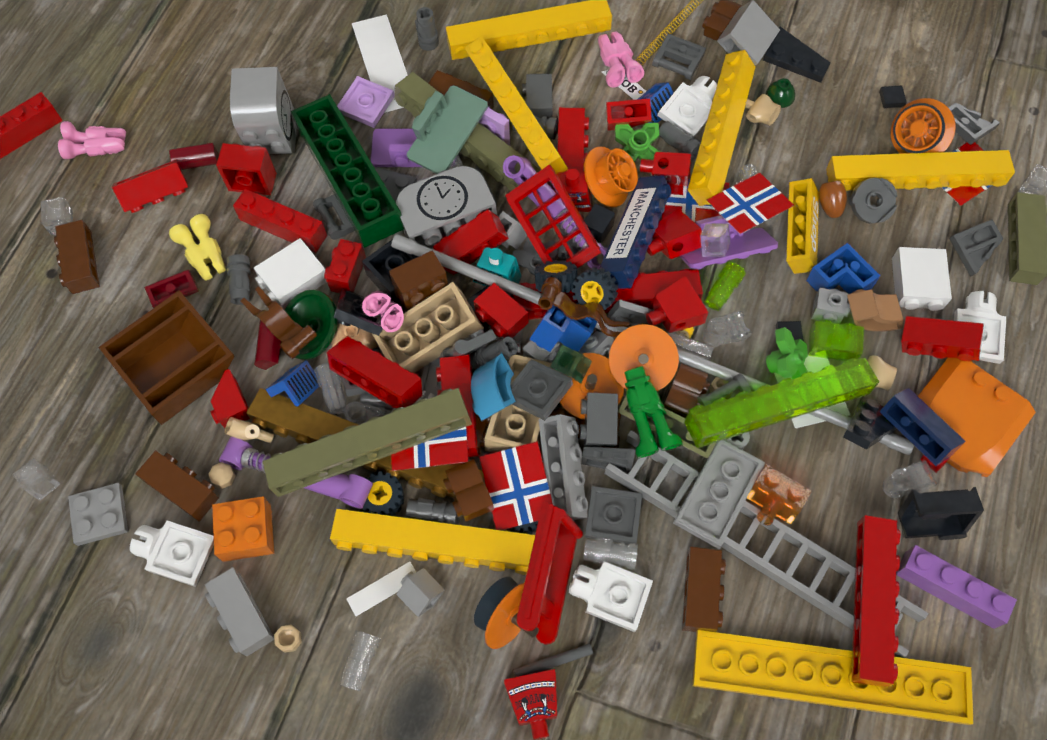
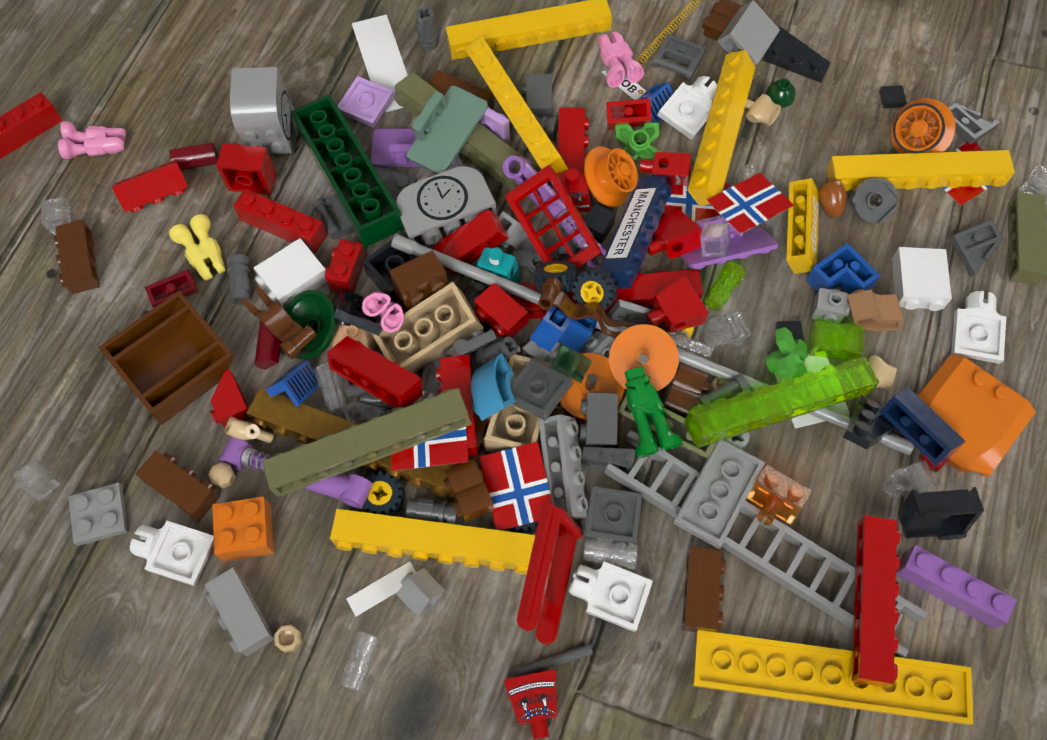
(498, 613): piece -> none
(679, 139): dark grey axle -> none
(942, 338): red brick -> none

